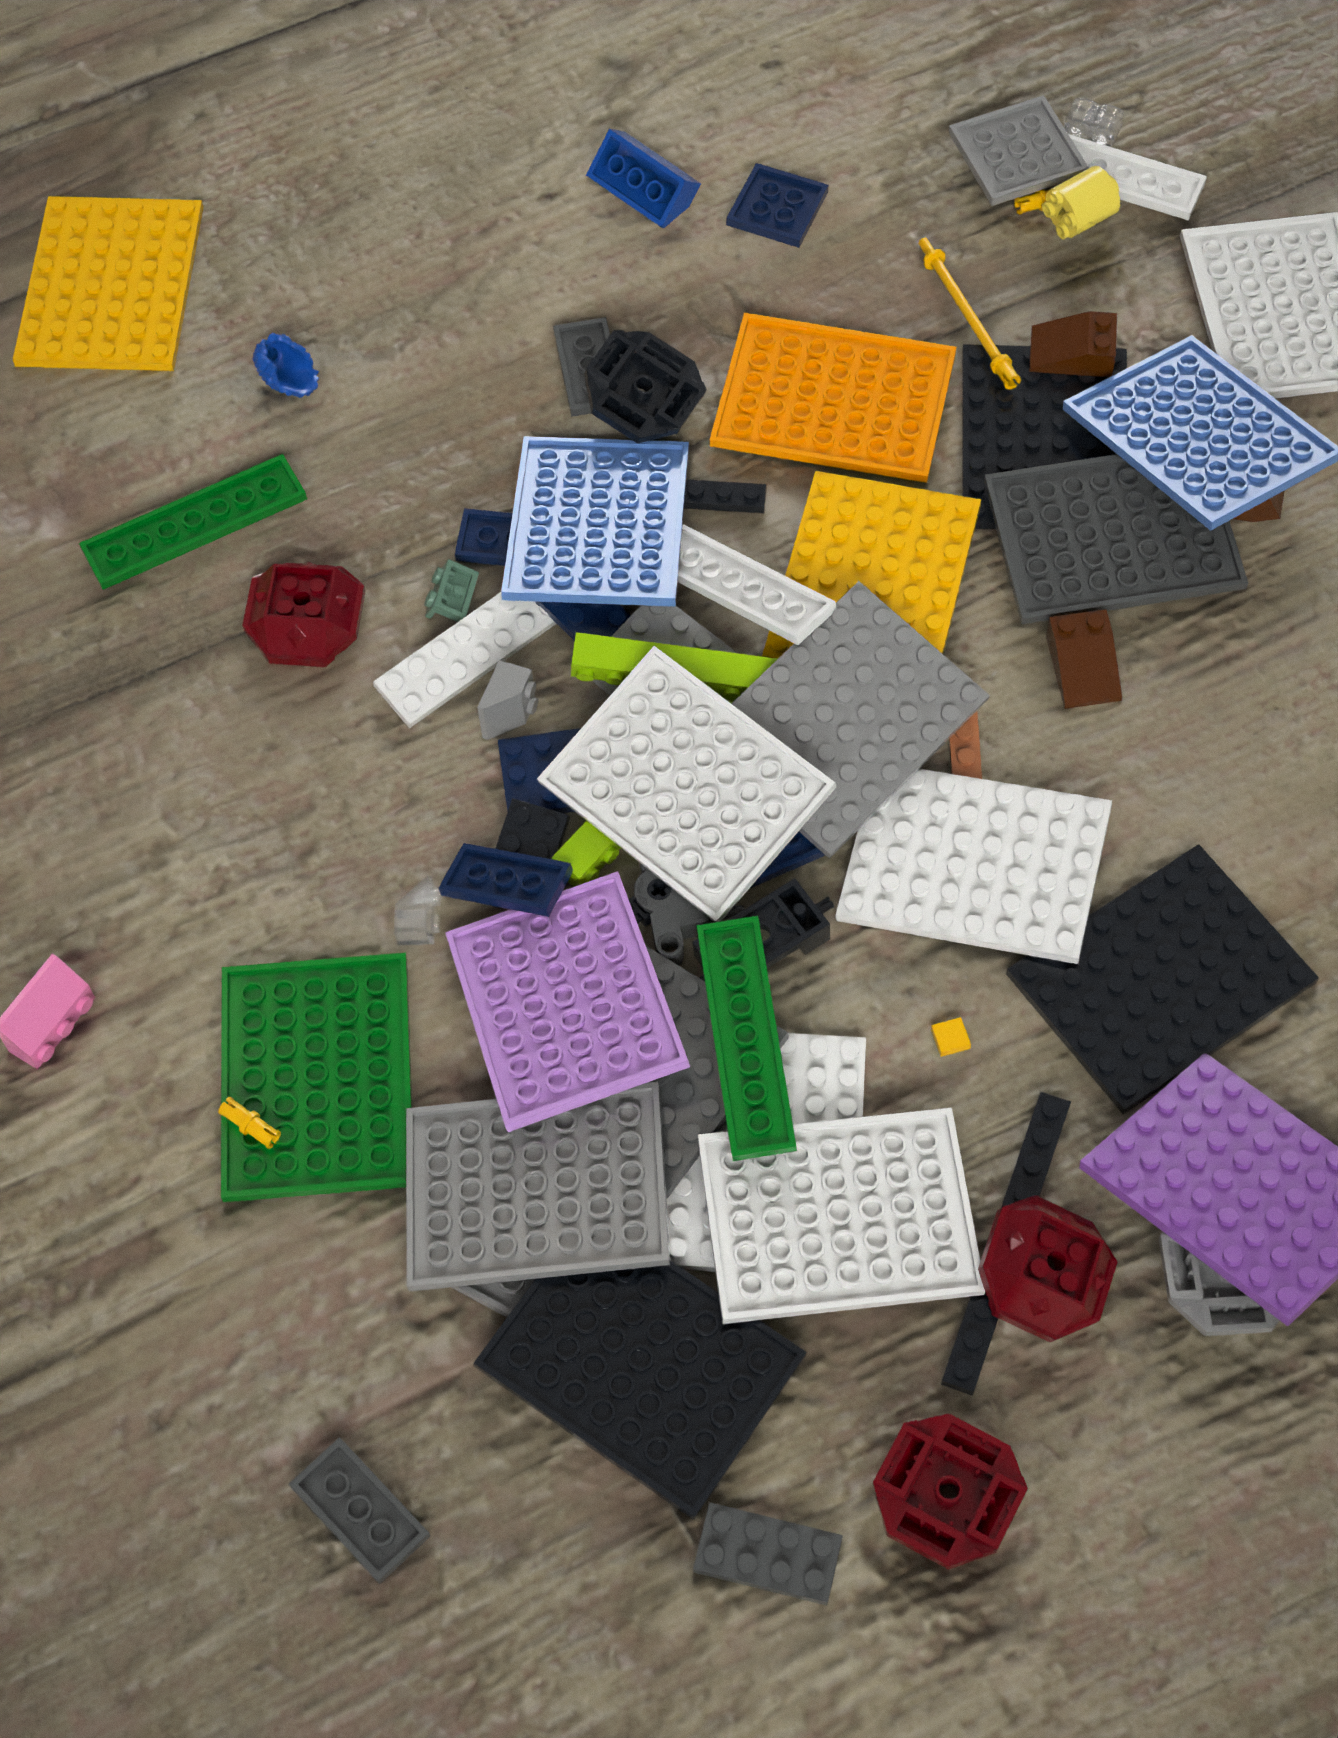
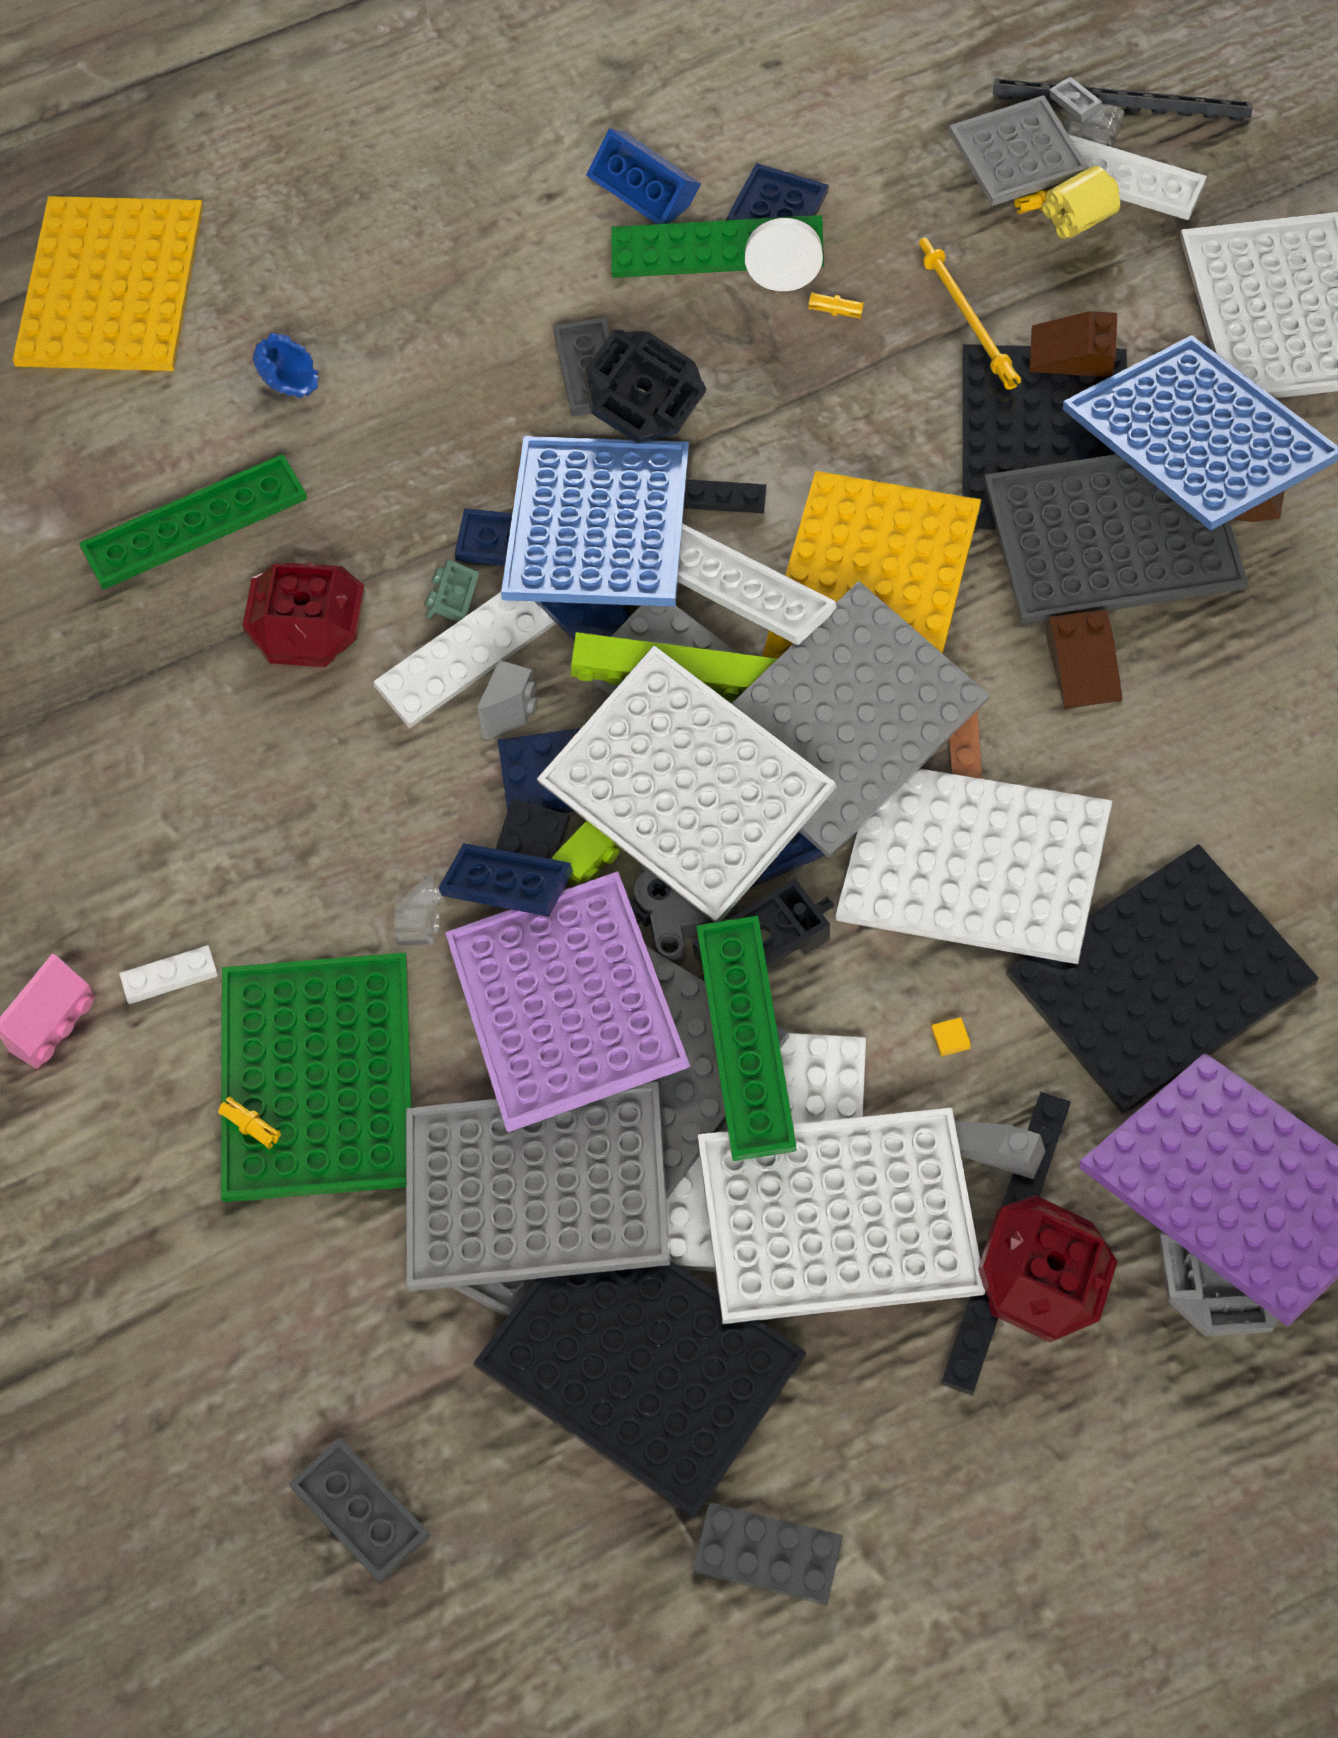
(168, 974): none -> white plate
(687, 246): none -> green plate
(783, 254): none -> white piece
(834, 397): light orange plate -> none
(835, 305): none -> yellow pin
(956, 1455): dark red piece -> none
(1001, 1146): none -> light grey slope
(1076, 99): none -> light grey plate
(1133, 100): none -> black plate

